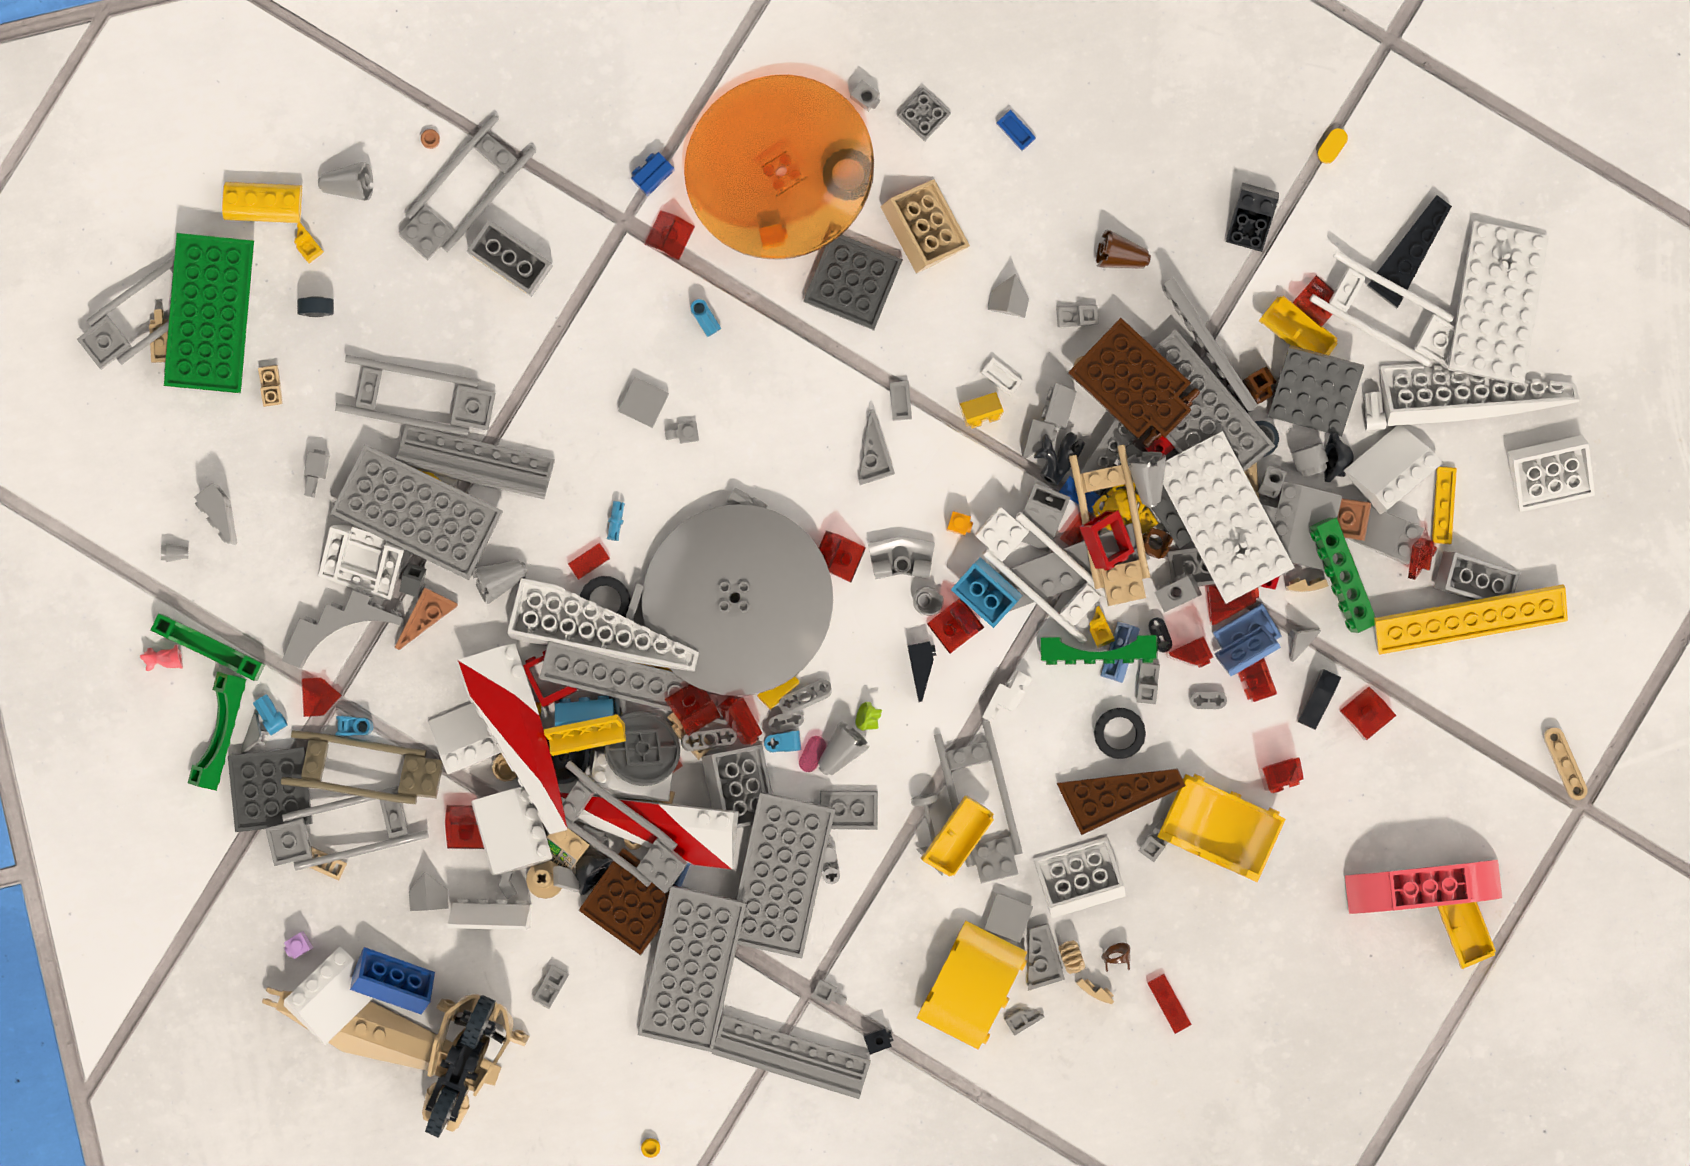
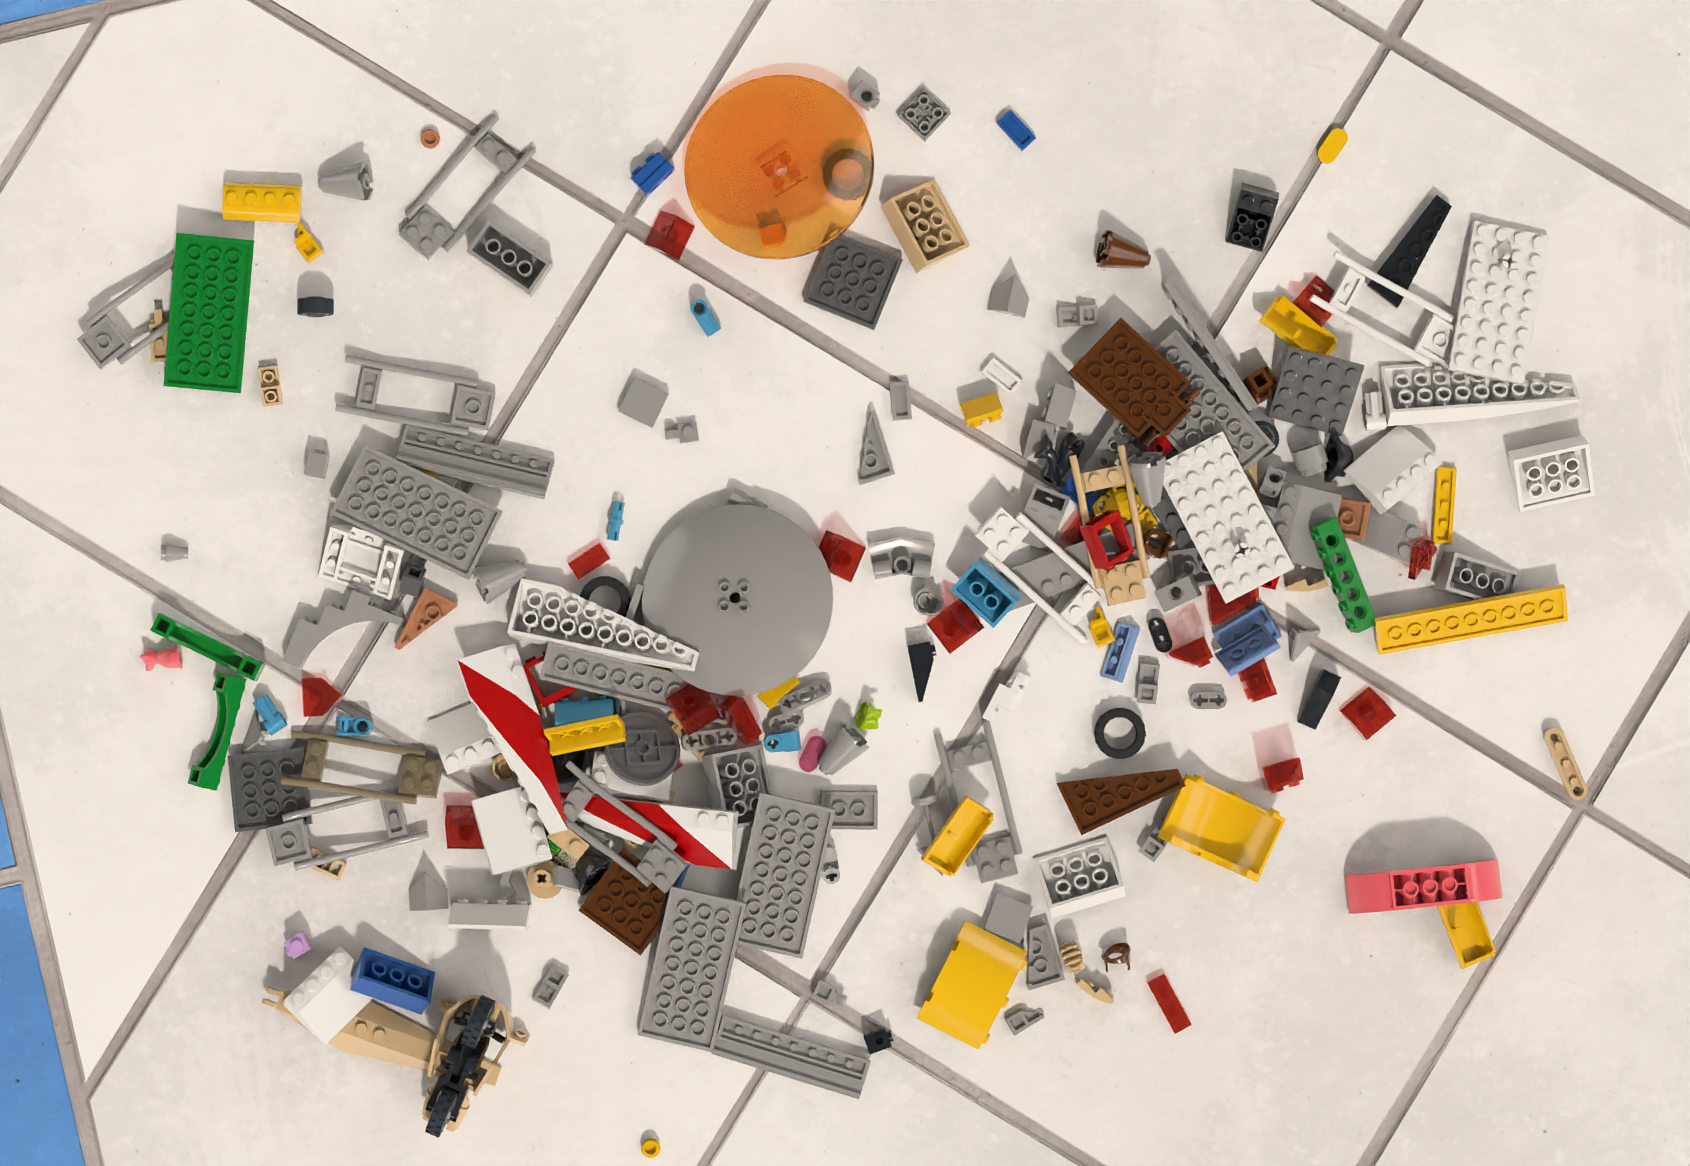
(218, 508): light grey slope -> none
(311, 485): light grey tile -> none
(960, 523): light orange brick -> none
(1143, 649): green arch -> none

